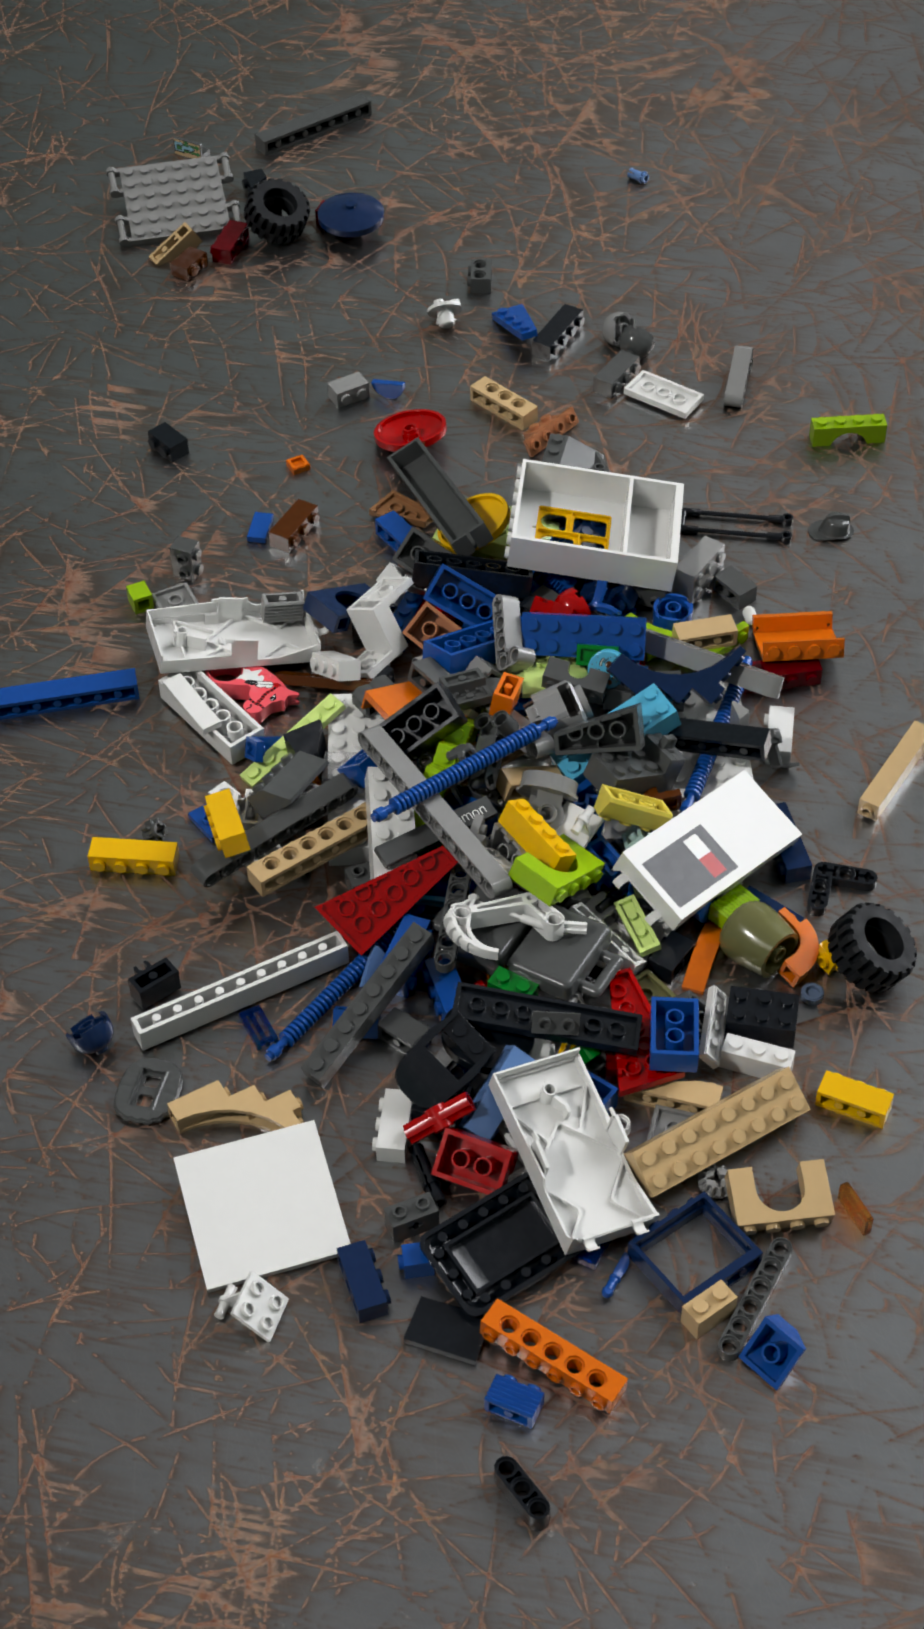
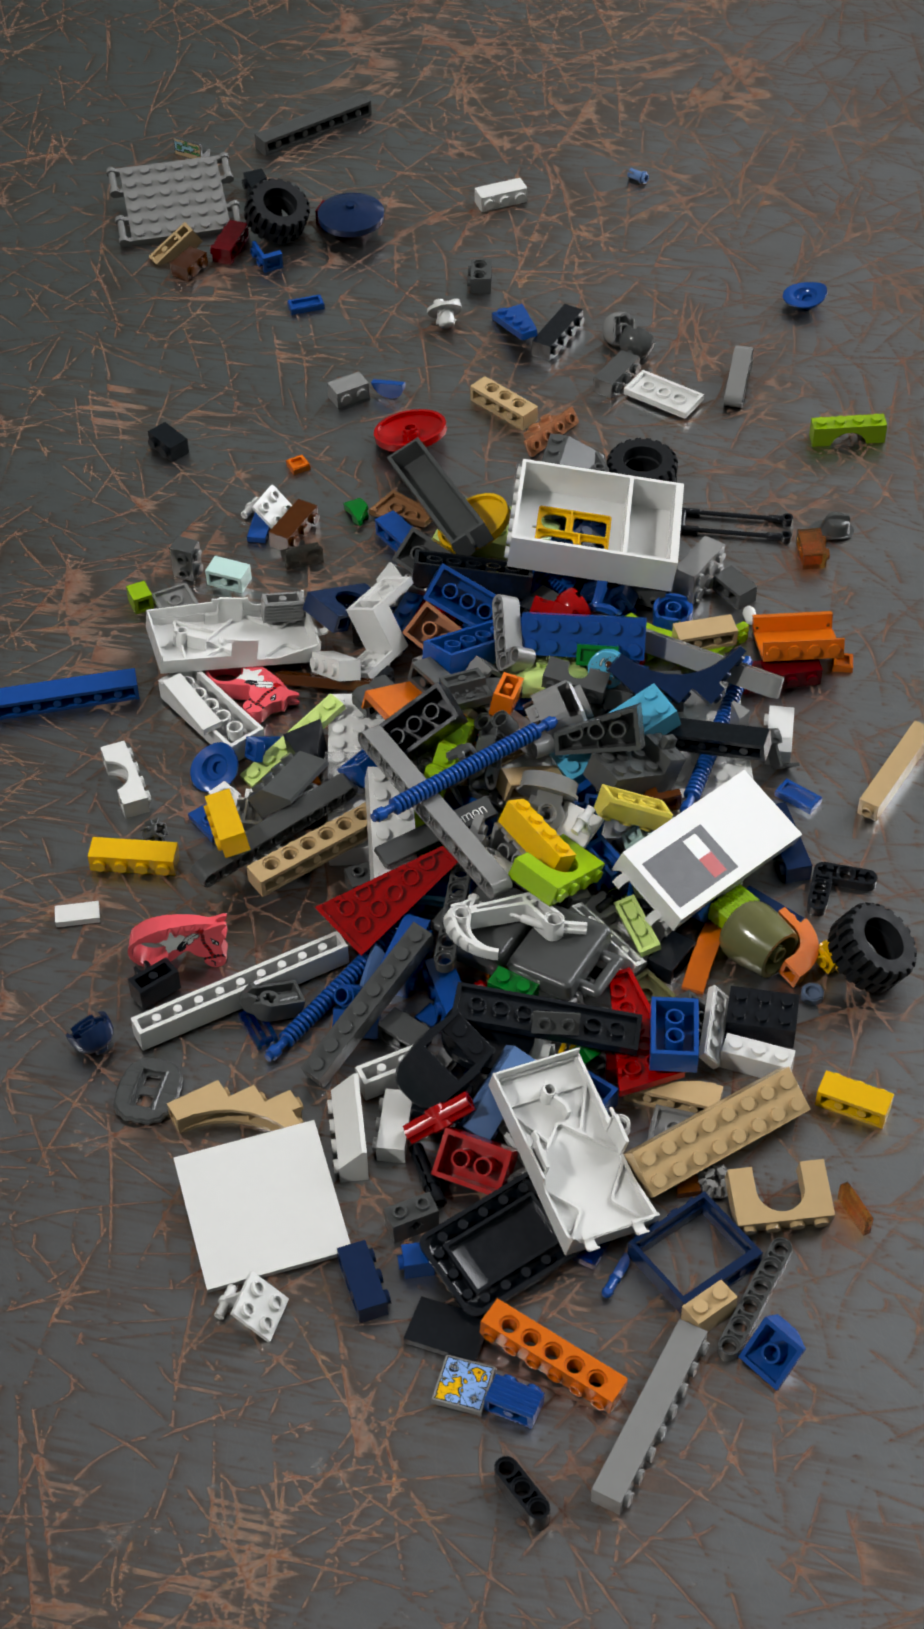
(77, 914): none -> white tile
(119, 762): none -> white arch
(178, 934): none -> coral animal
(213, 766): none -> blue hat
(228, 574): none -> light aqua brick
(268, 506): none -> white plate
(269, 261): none -> blue bracket
(273, 1000): none -> dark grey piece
(302, 555): none -> clear smoke bracket
(306, 304): none -> blue tile
(346, 993): none -> blue brick
(349, 1131): none -> white slope
(358, 509): none -> green slope
(379, 1074): none -> white brick
(427, 1016): none -> blue tile
(463, 1385): none -> tile
(500, 194): none -> white brick
(644, 455): none -> black tyre
(649, 1417): none -> light grey brick
(688, 1187): none -> reddish brown tile
(798, 796): none -> blue tile
(805, 294): none -> blue hat
(812, 548): none -> clear orange brick
(843, 664): none -> orange tile

